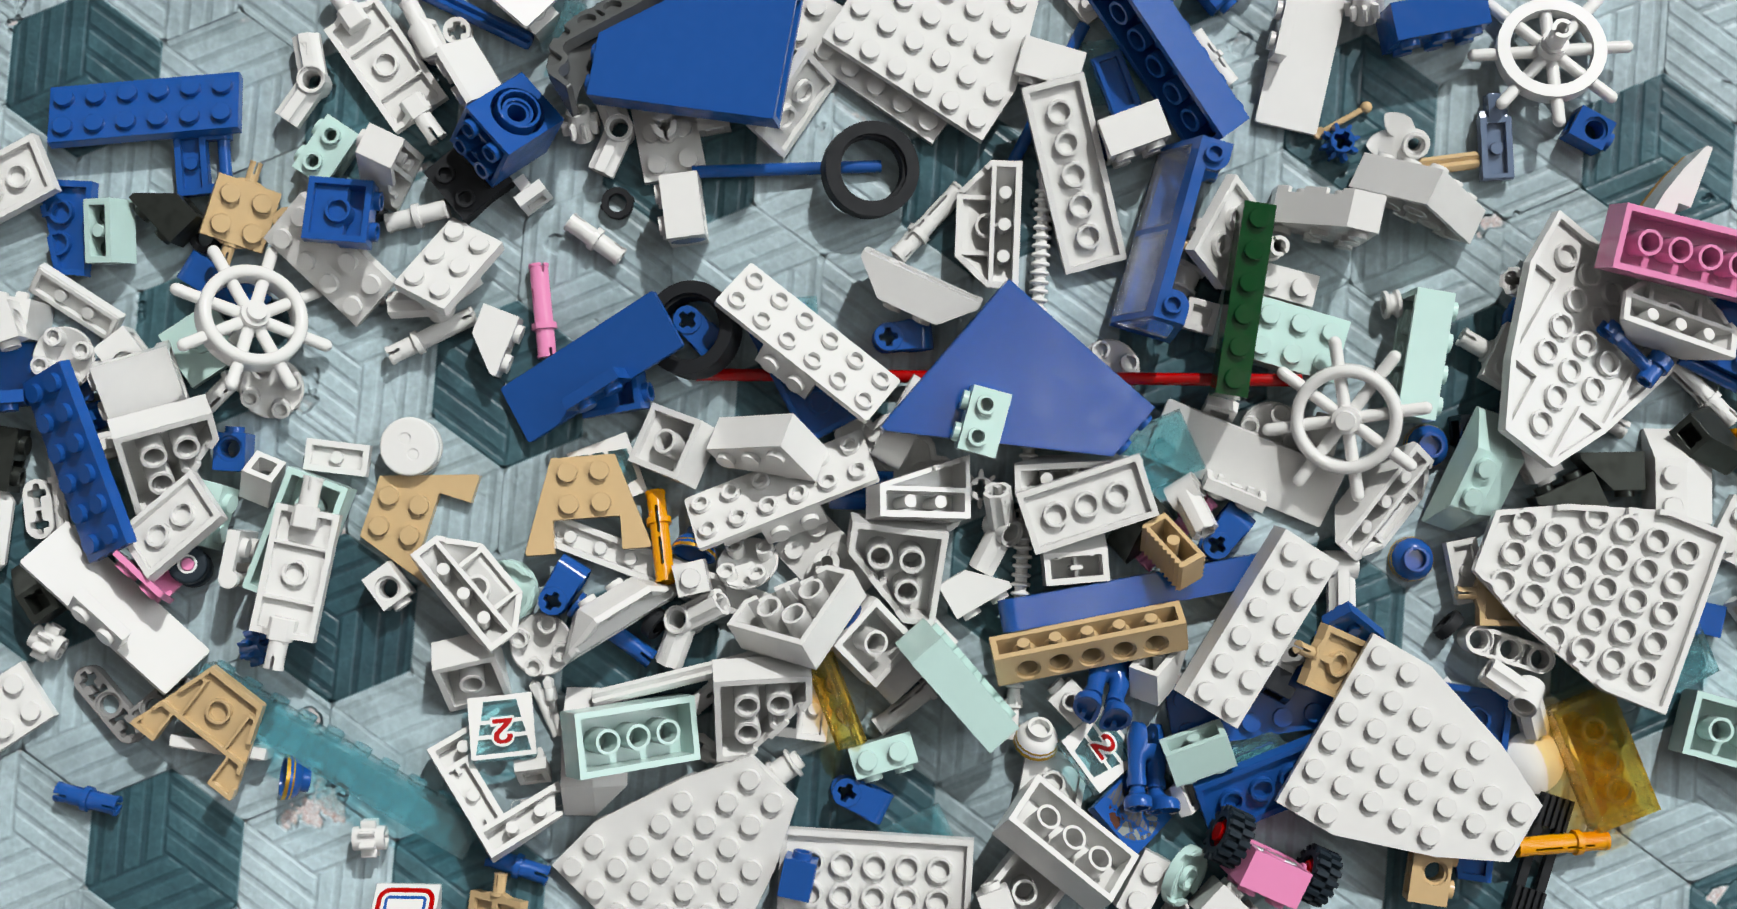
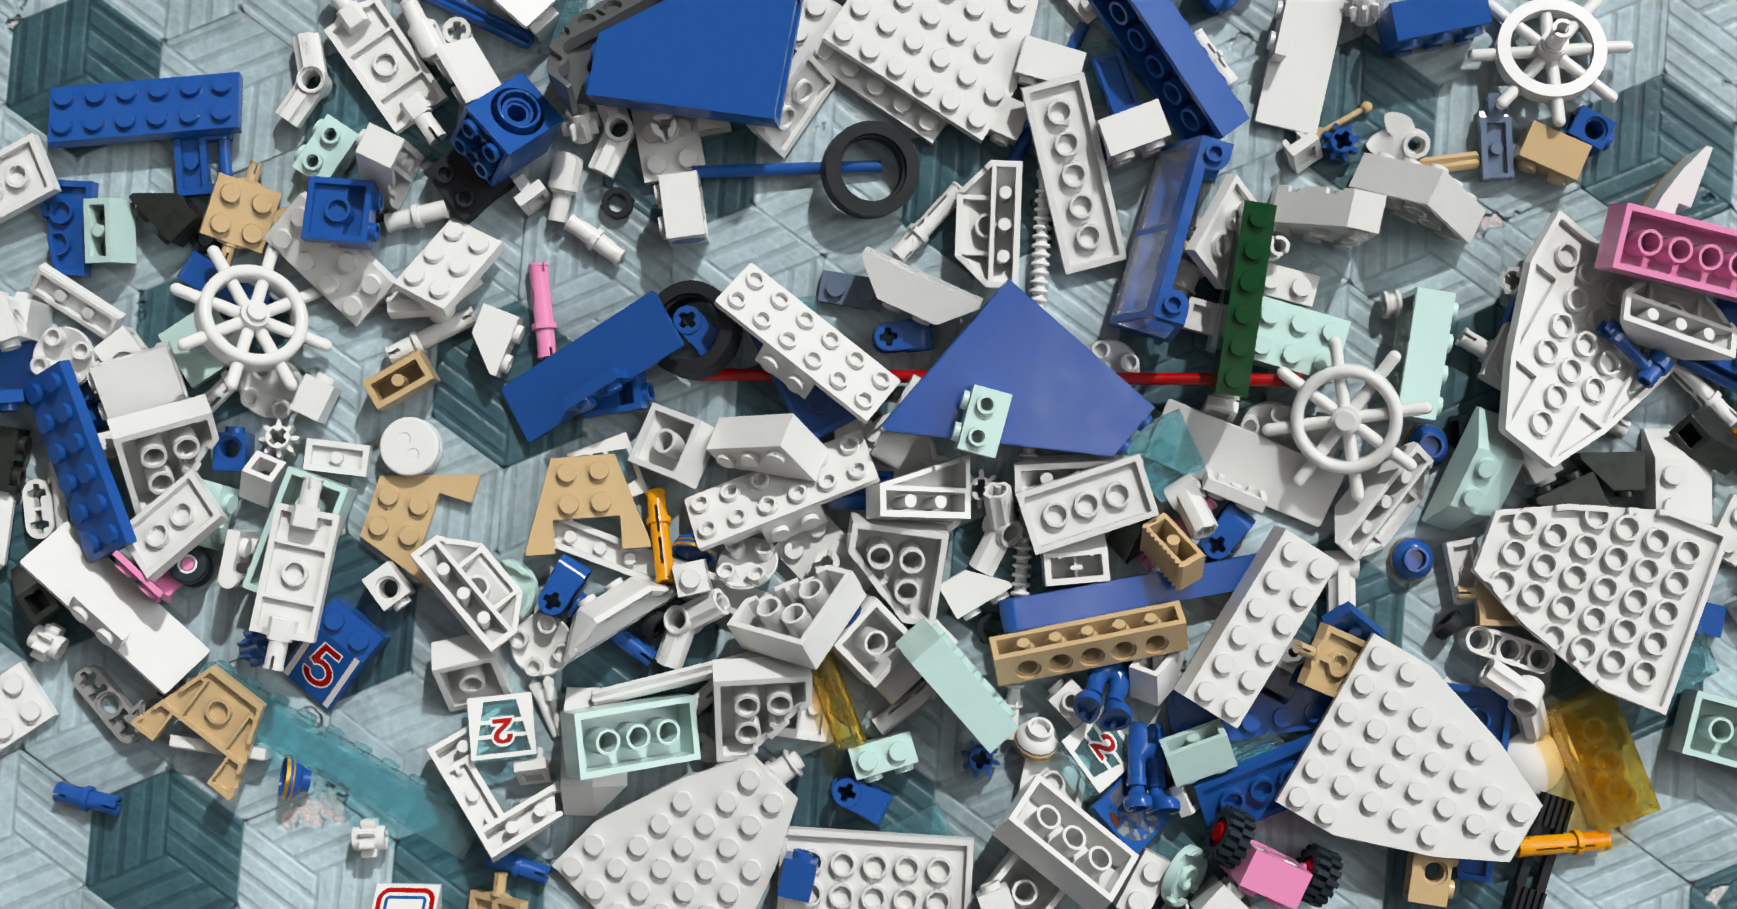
(282, 432): none -> white gear
(316, 397): none -> white brick
(341, 653): none -> blue slope
(401, 381): none -> tan brick
(564, 183): none -> white arm
(848, 291): none -> sand blue plate
(979, 626): none -> black piece
(984, 766): none -> blue gear
(1009, 122): none -> white brick
(1303, 151): none -> white tile
(1550, 154): none -> tan brick

